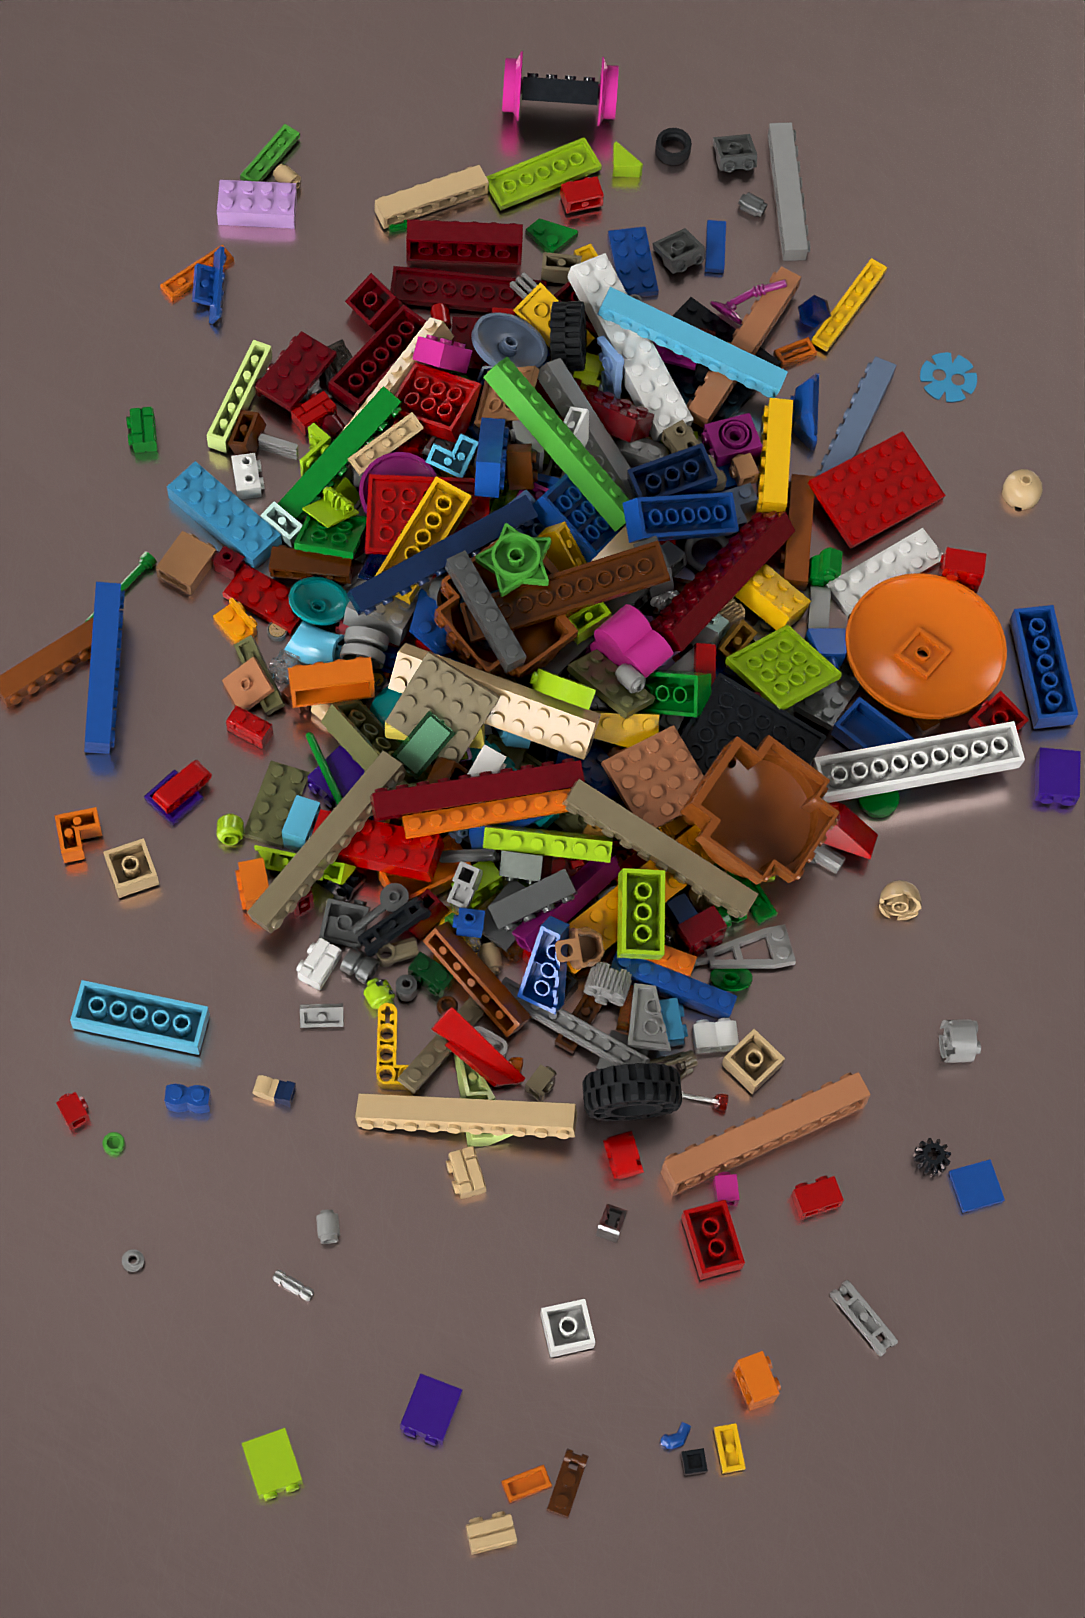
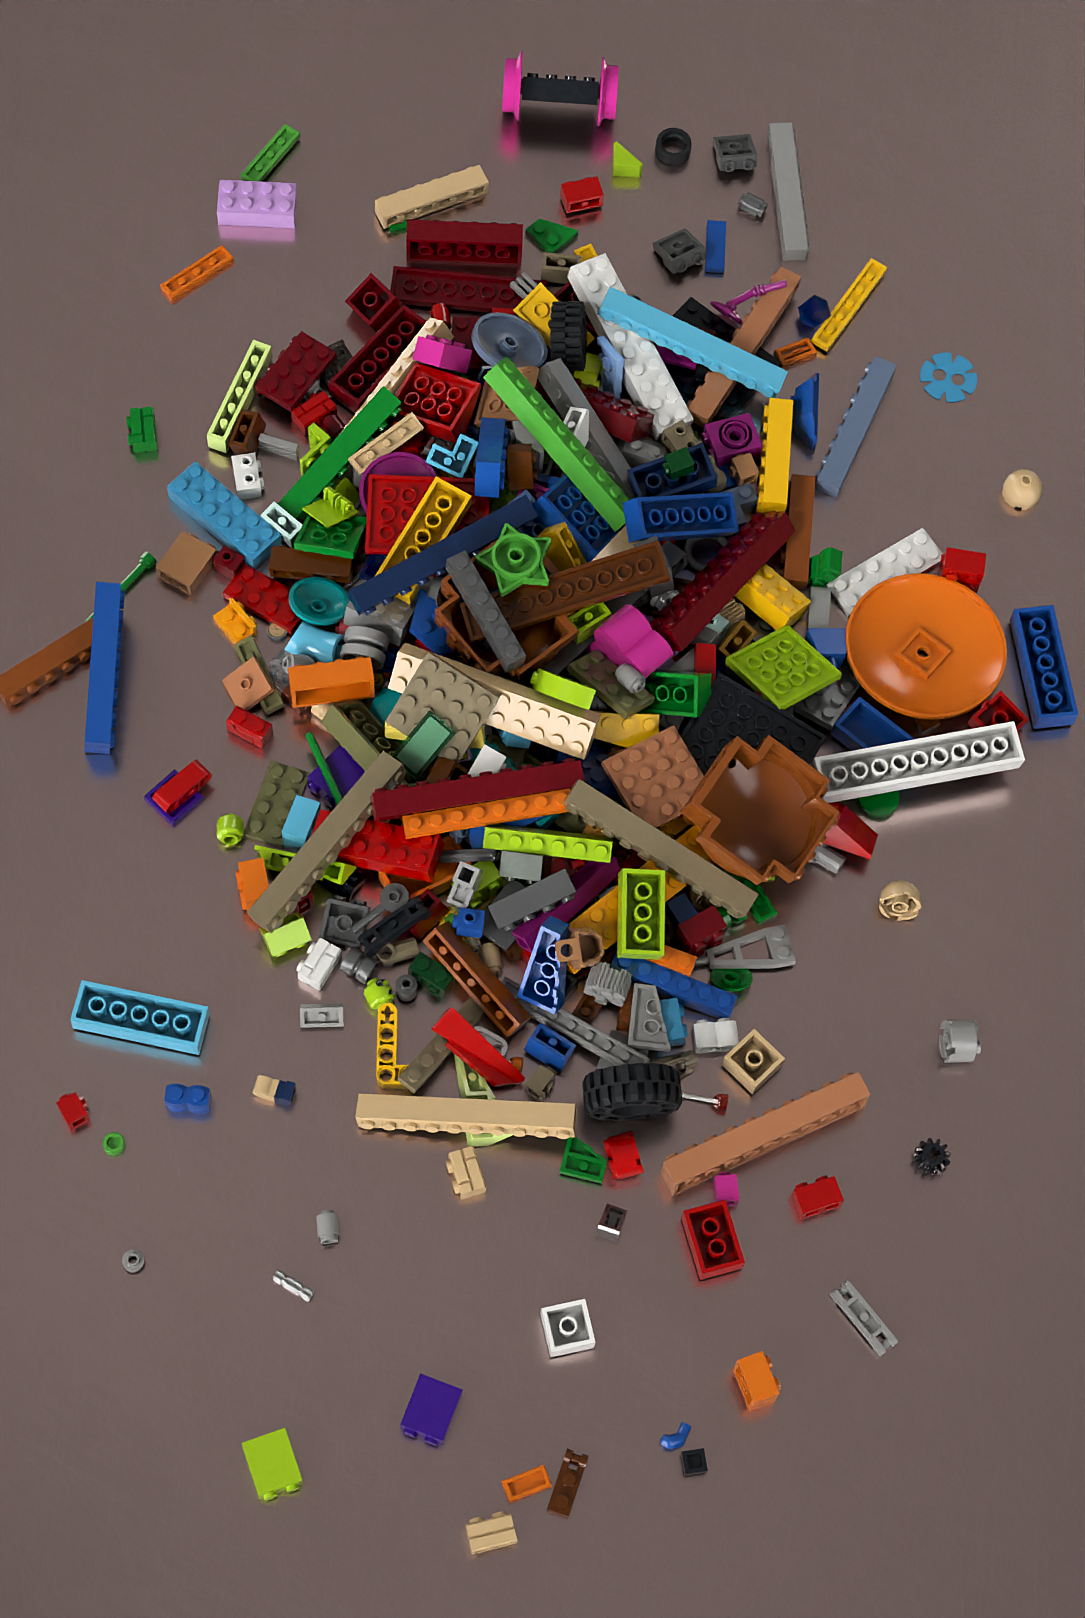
(75, 827): orange brick -> none
(131, 868): tan brick -> none
(208, 284): blue bracket -> none
(285, 174): tan brick -> none
(289, 935): none -> lime brick
(295, 659): none -> light grey brick
(445, 1003): reddish brown plate -> none
(542, 173): lime plate -> none
(550, 1047): none -> blue brick
(582, 1161): none -> green wing
(633, 261): blue plate -> none
(678, 463): none -> dark green brick
(729, 1448): yellow plate -> none
(876, 489): red plate -> none
(976, 1186): blue tile -> none
(1057, 776): dark purple brick -> none

